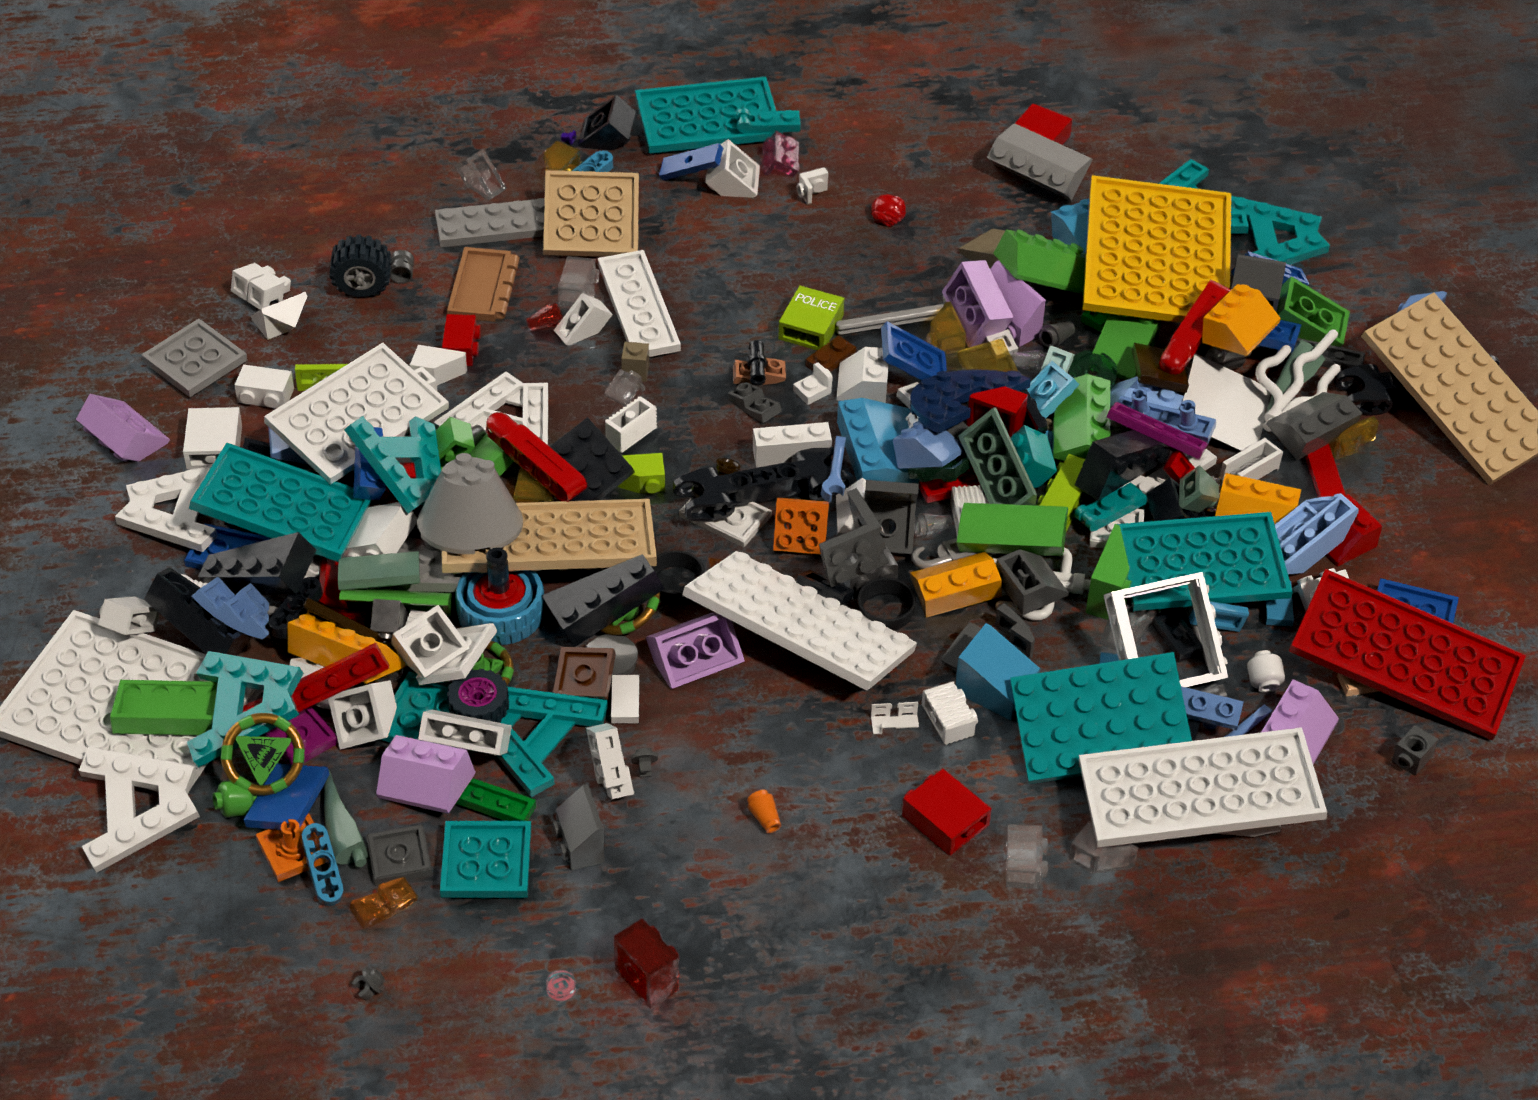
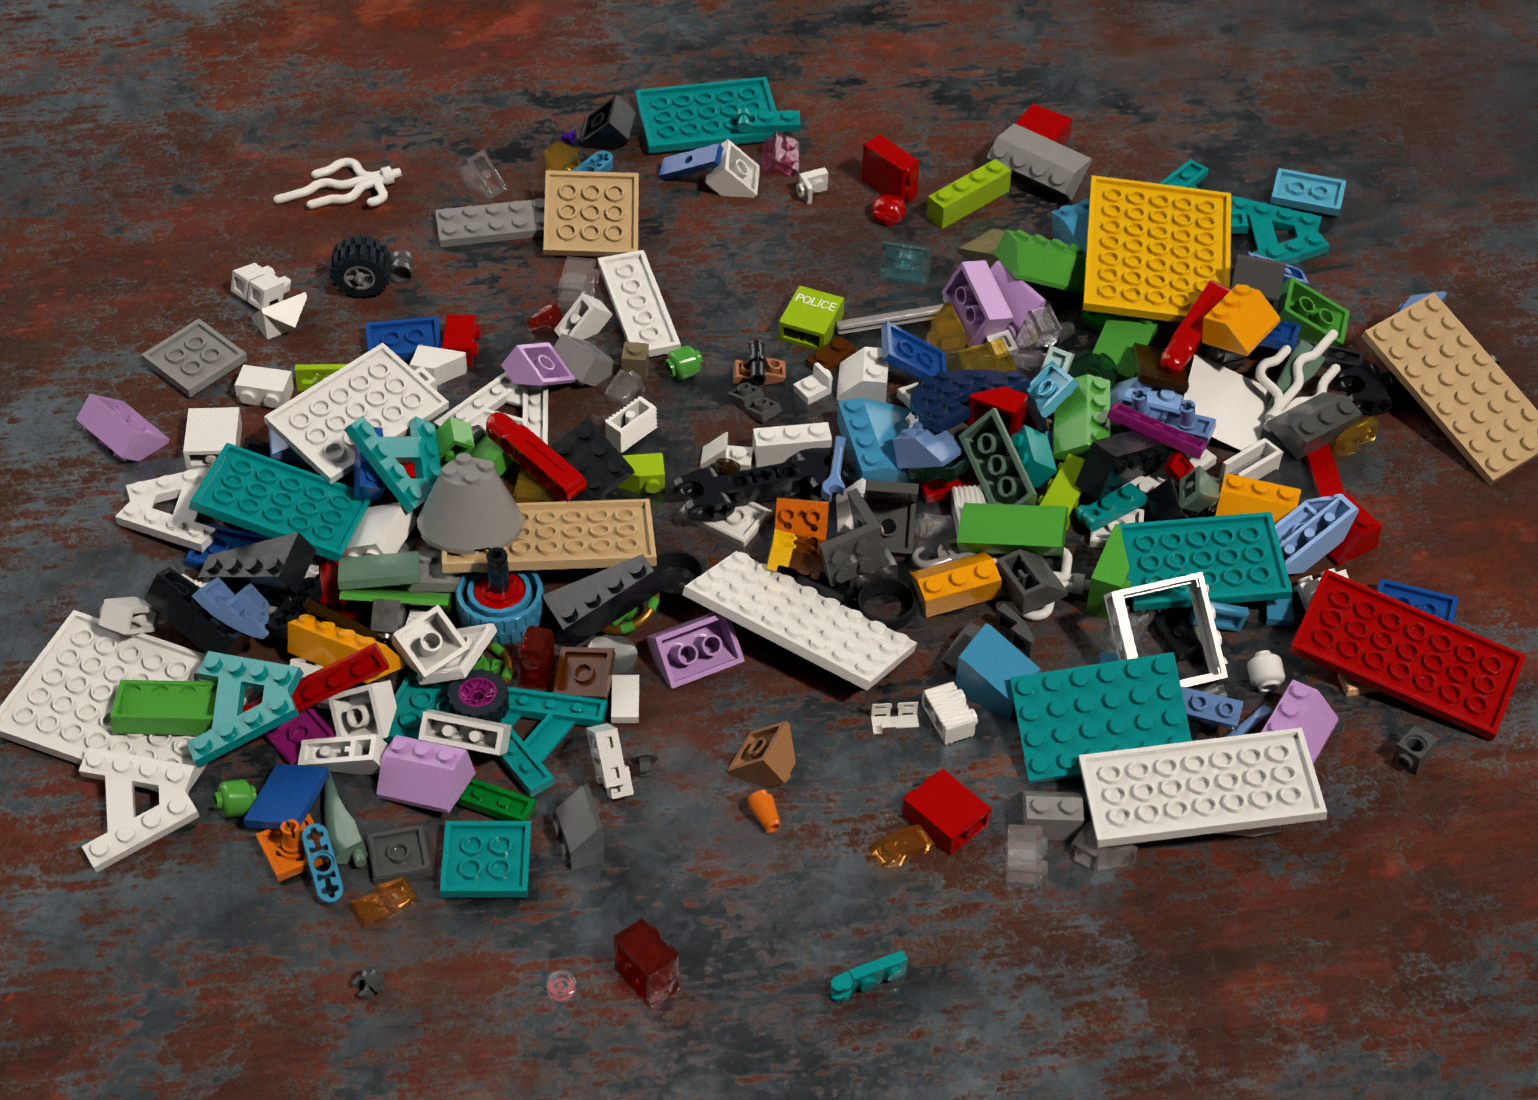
(262, 753): piece -> none
(344, 754): none -> white slope
(364, 181): none -> white plant
(404, 335): none -> blue plate
(483, 283): medium nougat hinge -> none
(536, 365): none -> lavender slope
(536, 657): none -> clear red brick
(585, 360): none -> light grey slope
(683, 363): none -> bright green head
(720, 449): none -> white slope
(765, 756): none -> medium nougat slope
(796, 553): none -> hips
(868, 976): none -> teal hinge
(890, 169): none -> red brick
(898, 846): none -> clear orange slope
(905, 263): none -> clear light blue slope
(968, 193): none -> lime brick
(1038, 329): none -> clear slope
(1057, 813): none -> light grey slope
(1308, 192): none -> medium azure plate

